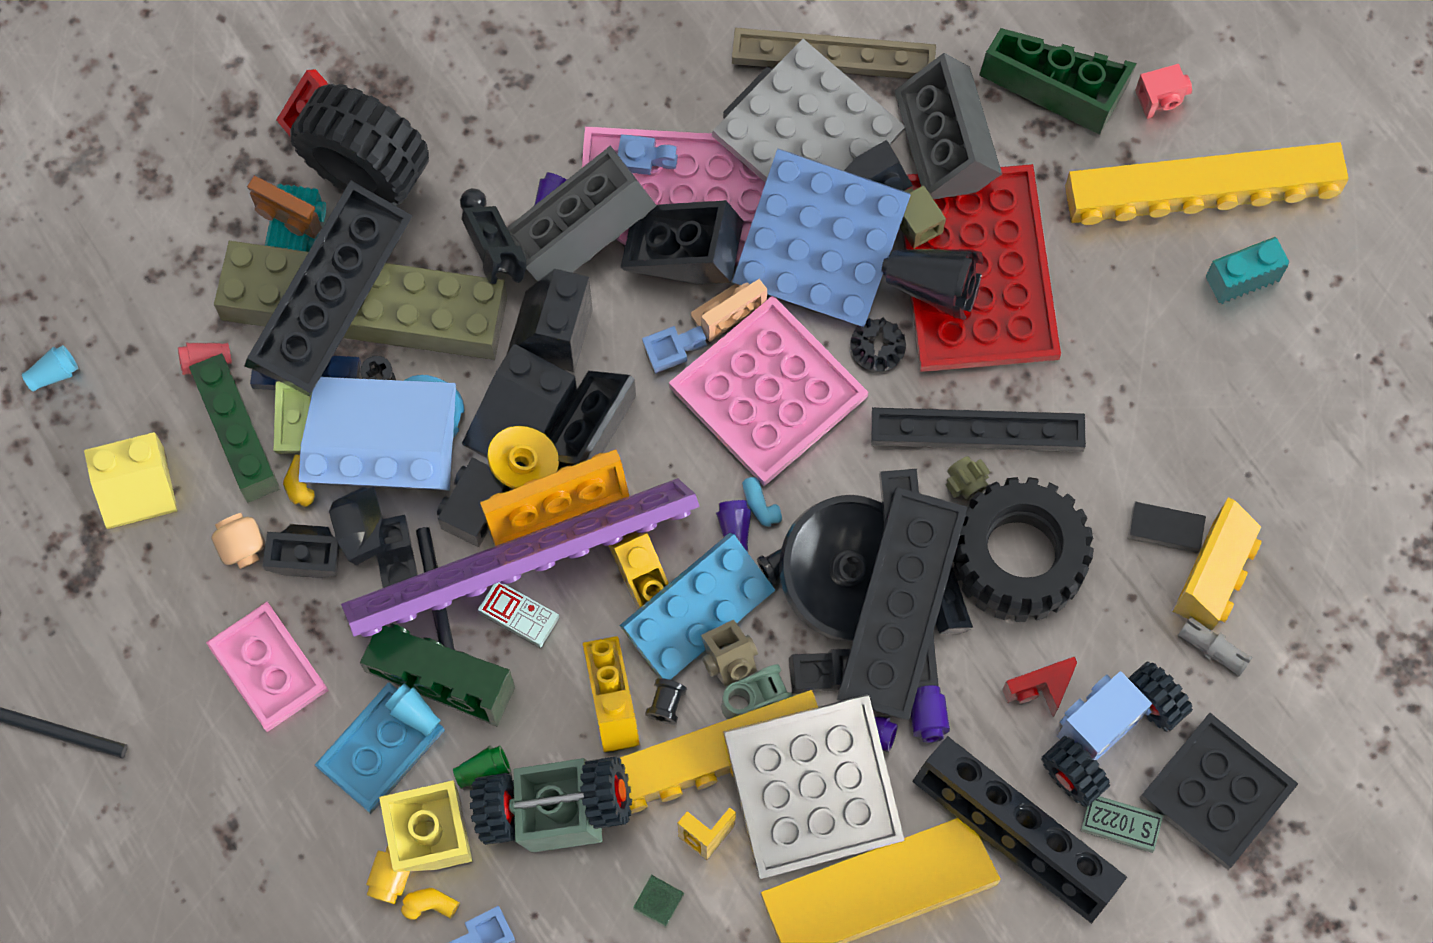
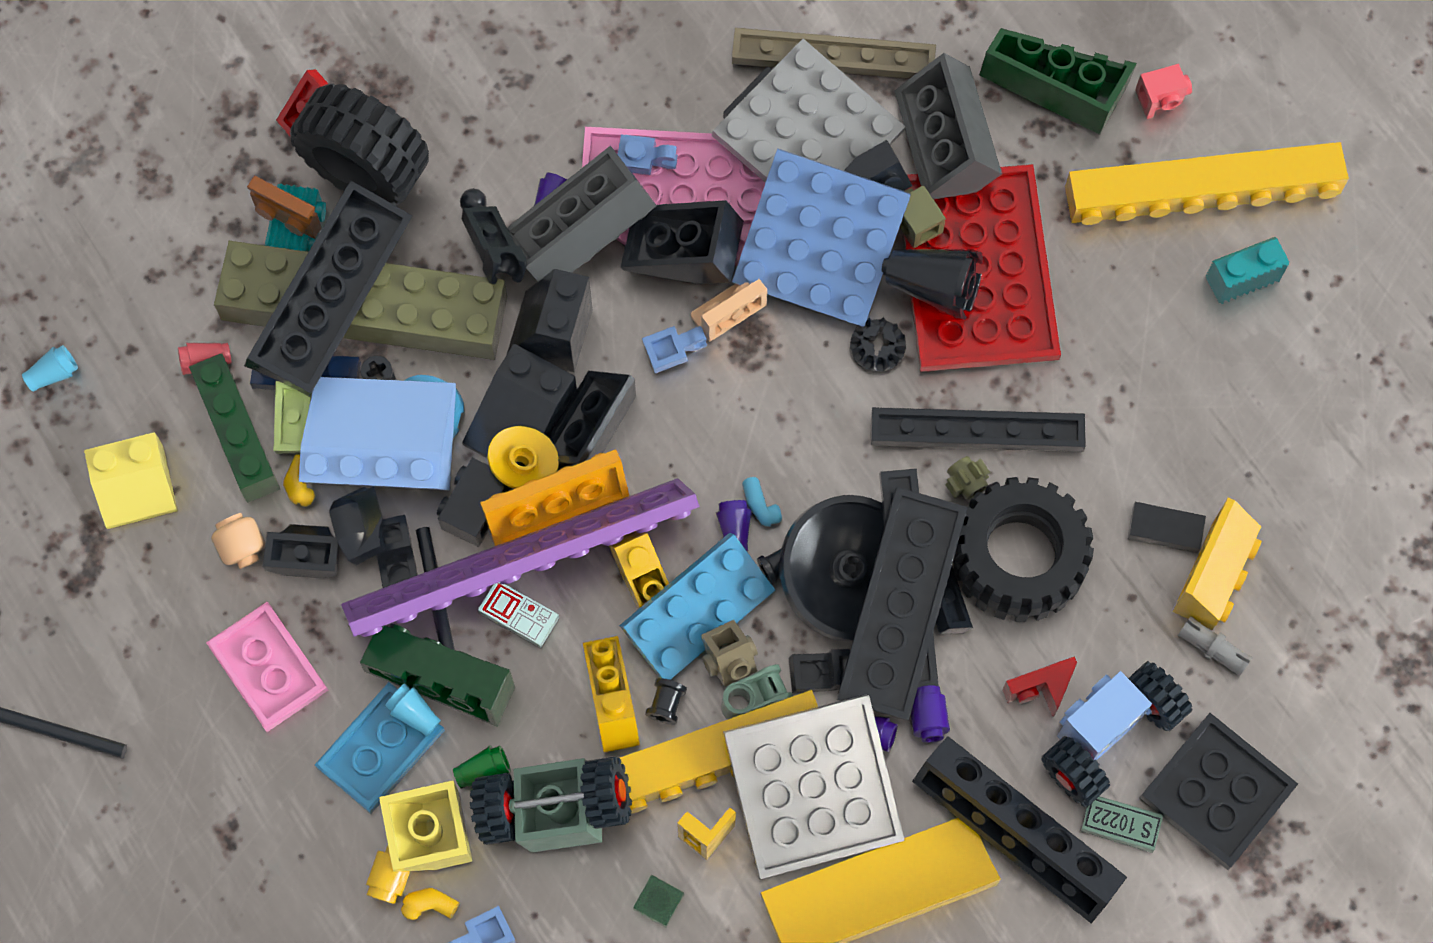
(768, 390): bright pink plate -> none

